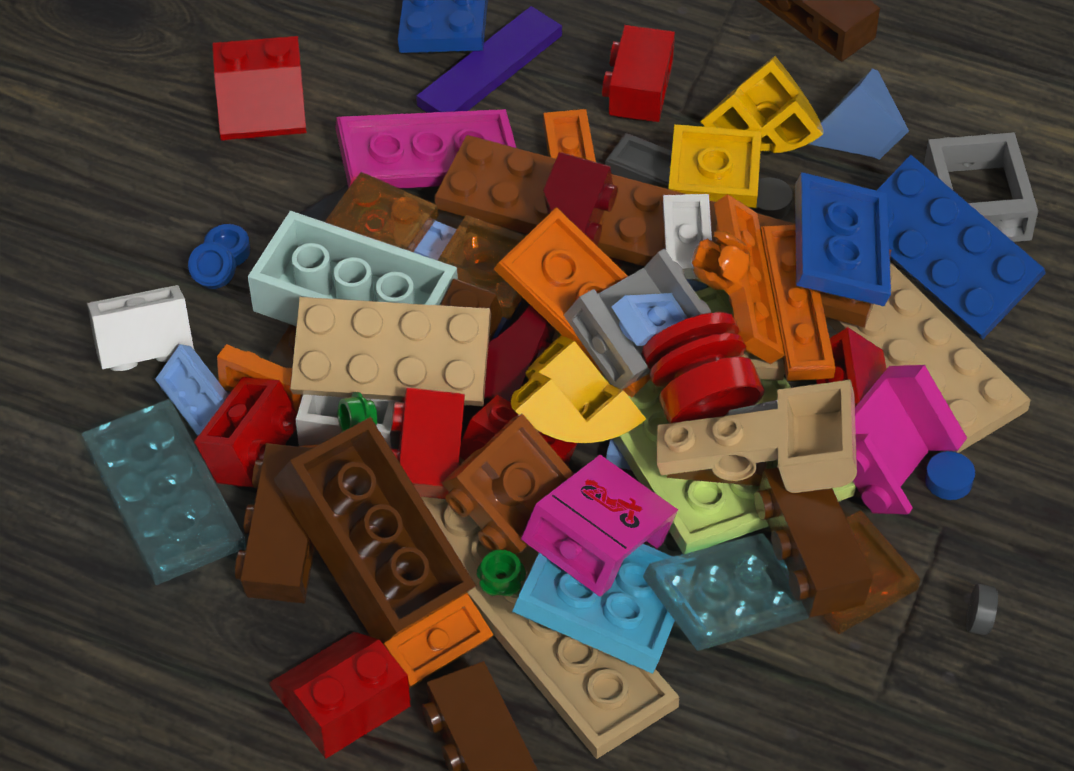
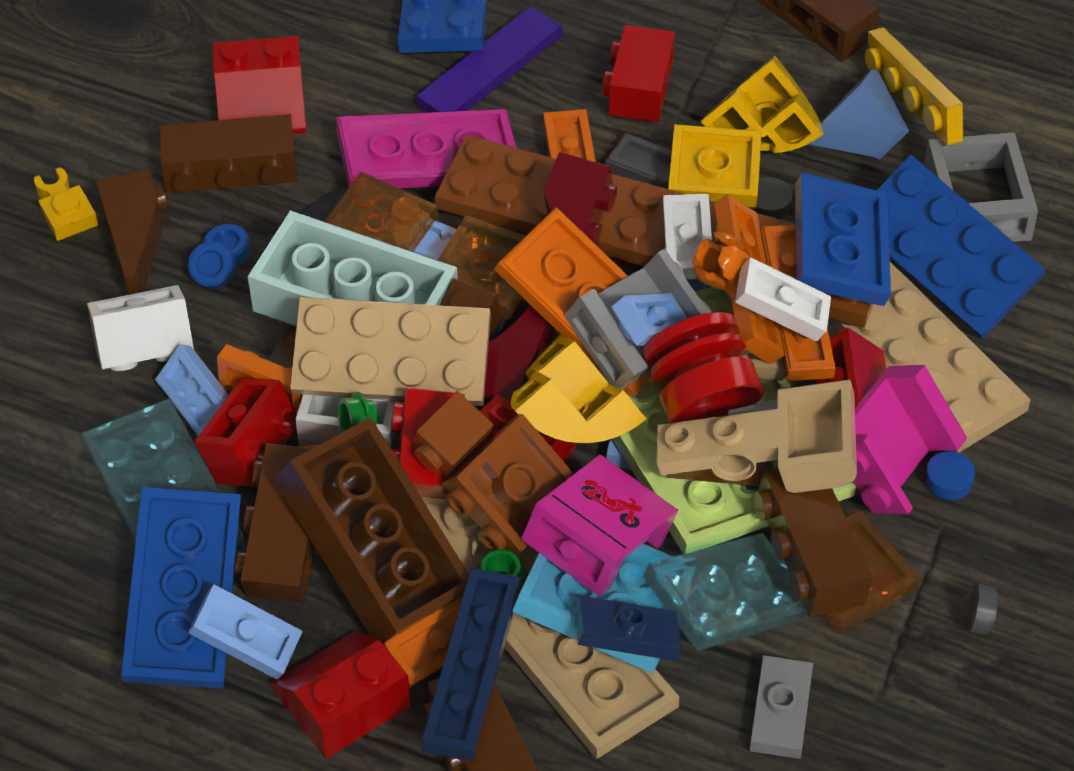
(64, 207): none -> yellow plate
(134, 223): none -> reddish brown slope
(180, 552): none -> blue plate
(227, 153): none -> reddish brown brick
(245, 631): none -> light blue plate
(451, 435): none -> dark orange brick
(471, 665): none -> dark blue plate
(627, 628): none -> dark blue plate
(781, 707): none -> light grey plate
(783, 299): none -> white plate
(915, 86): none -> yellow plate

